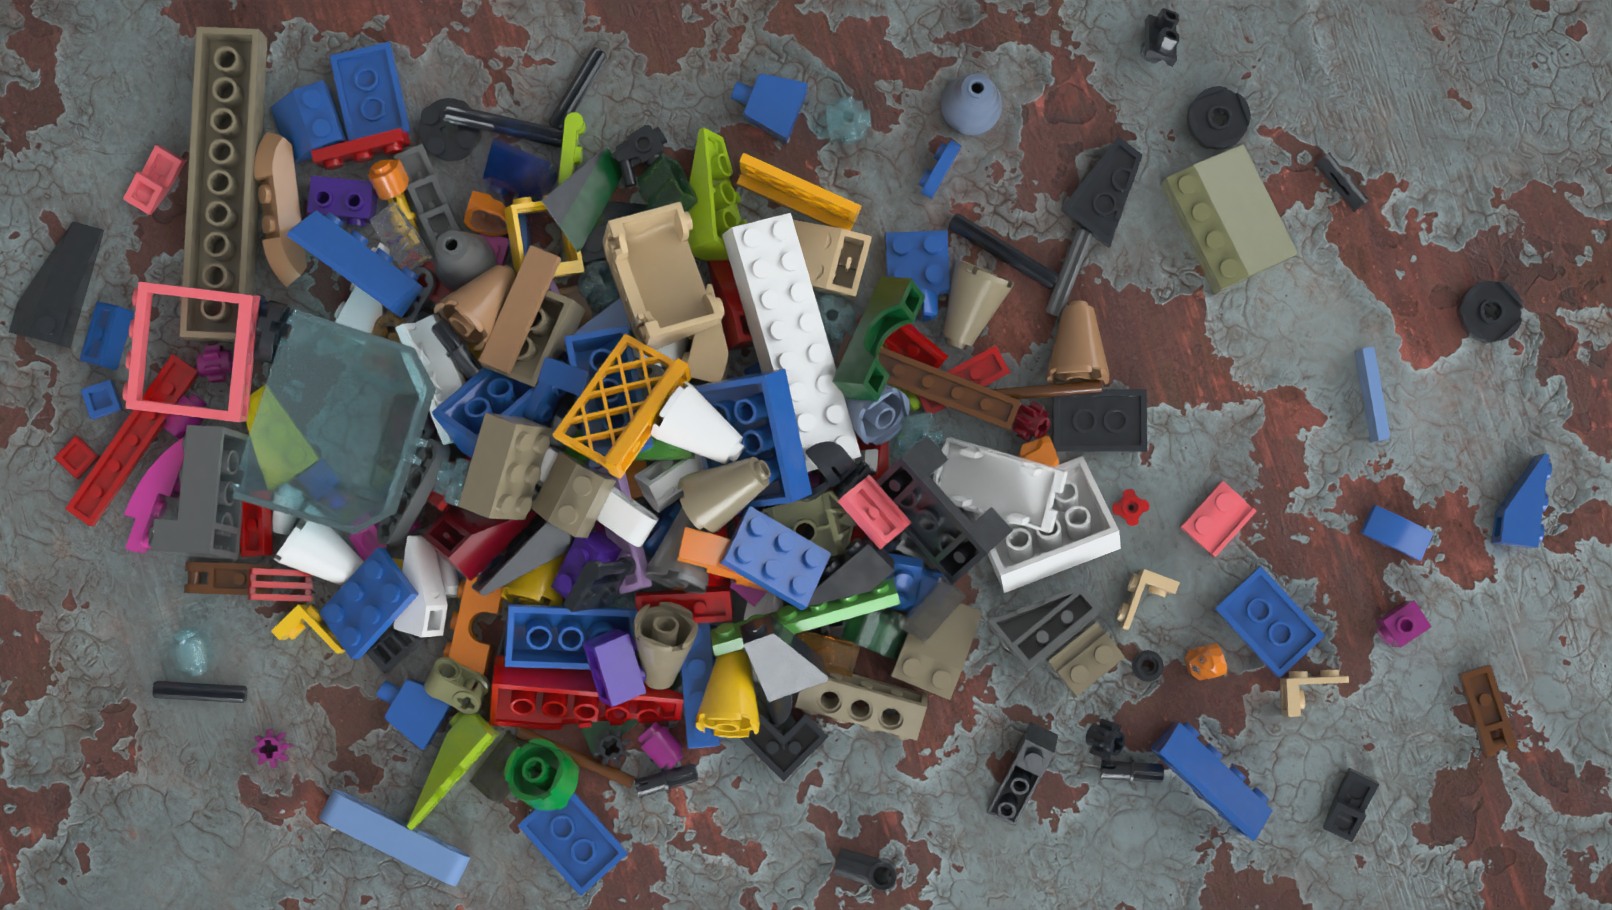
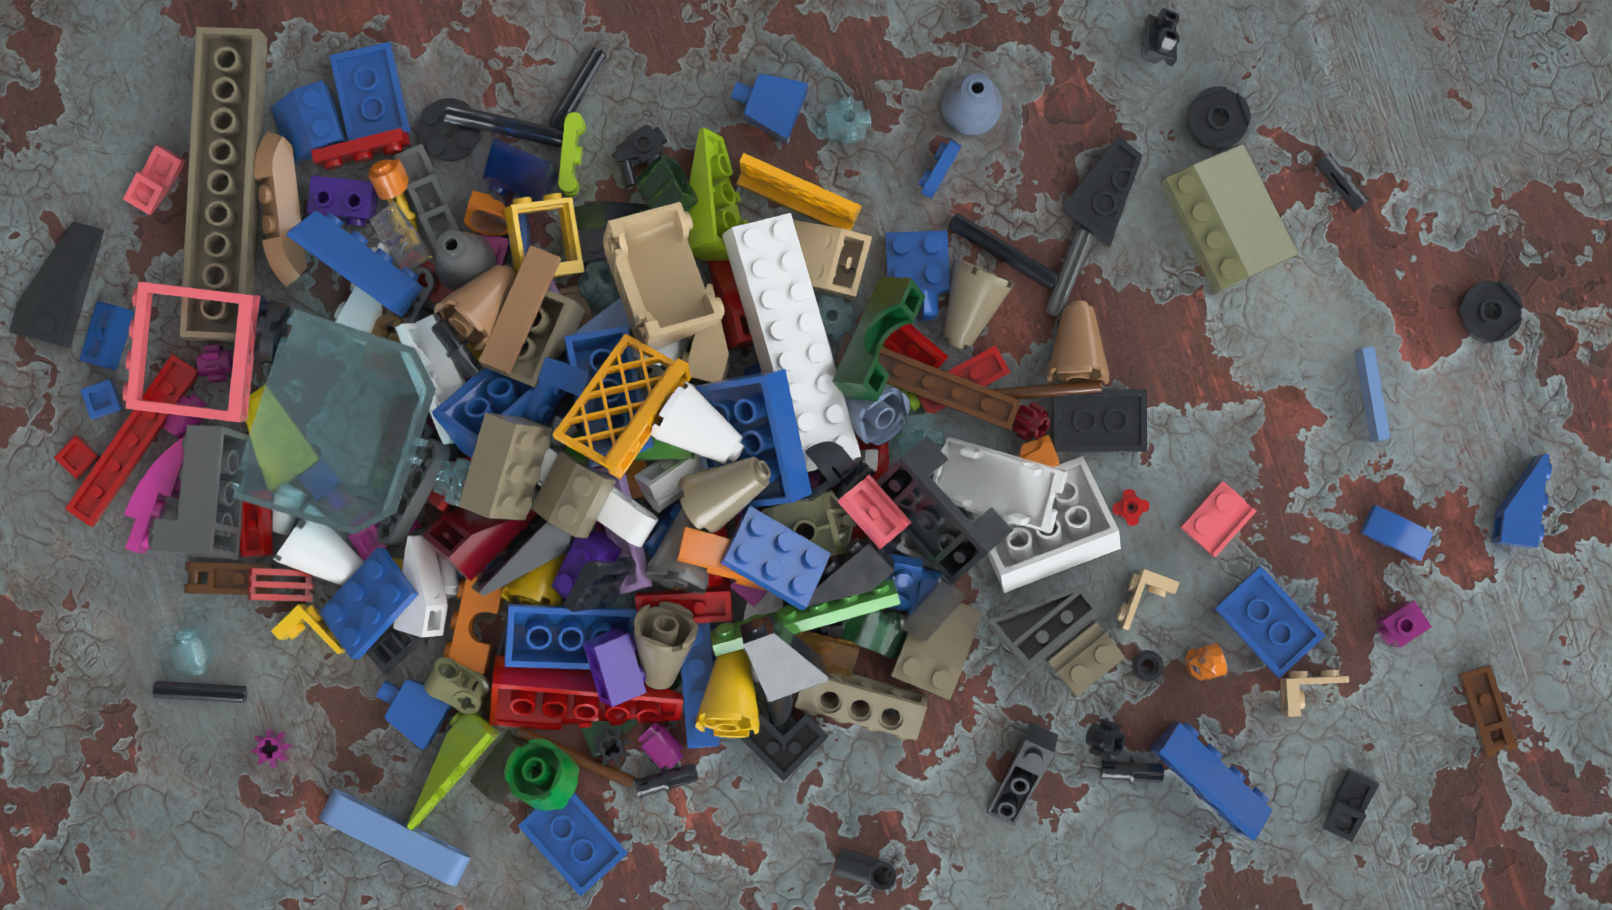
(583, 197): dark green sticker -> none

